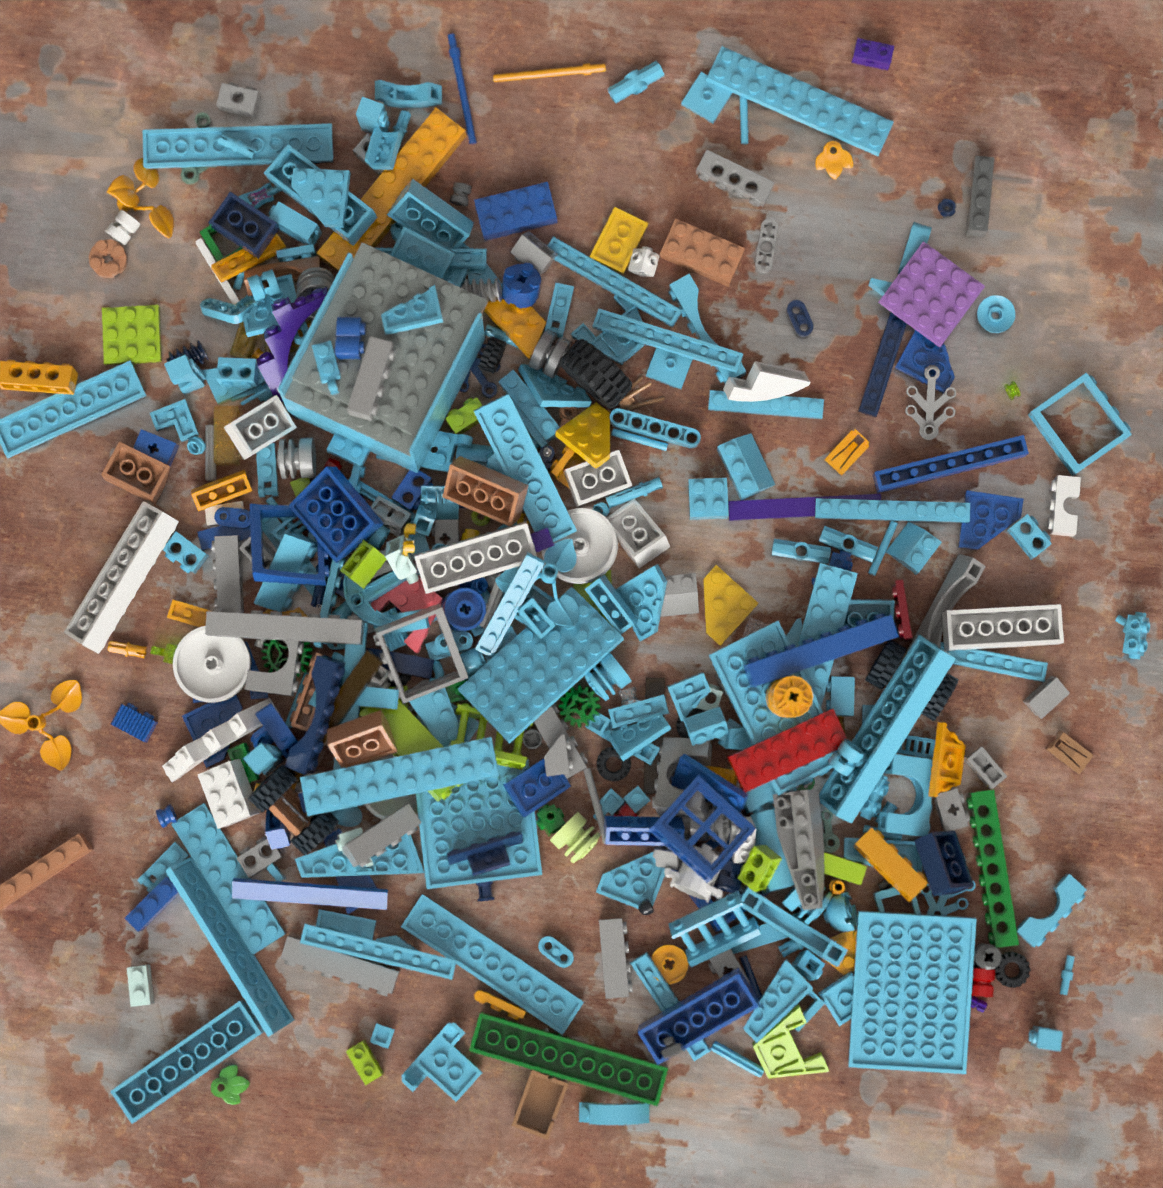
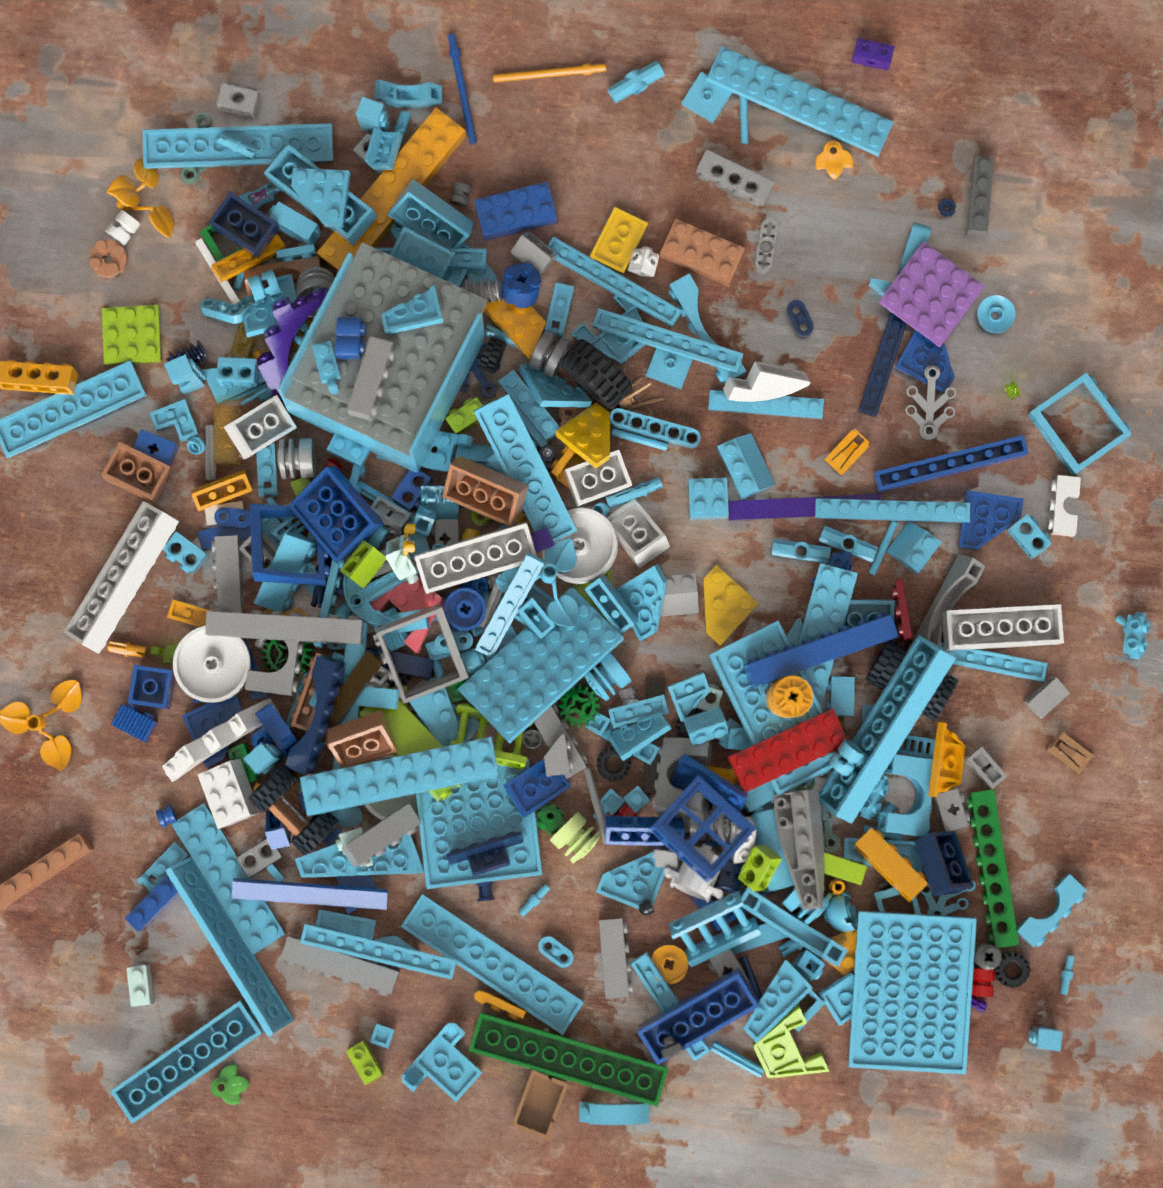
(151, 687): none -> blue brick
(534, 900): none -> medium azure bar

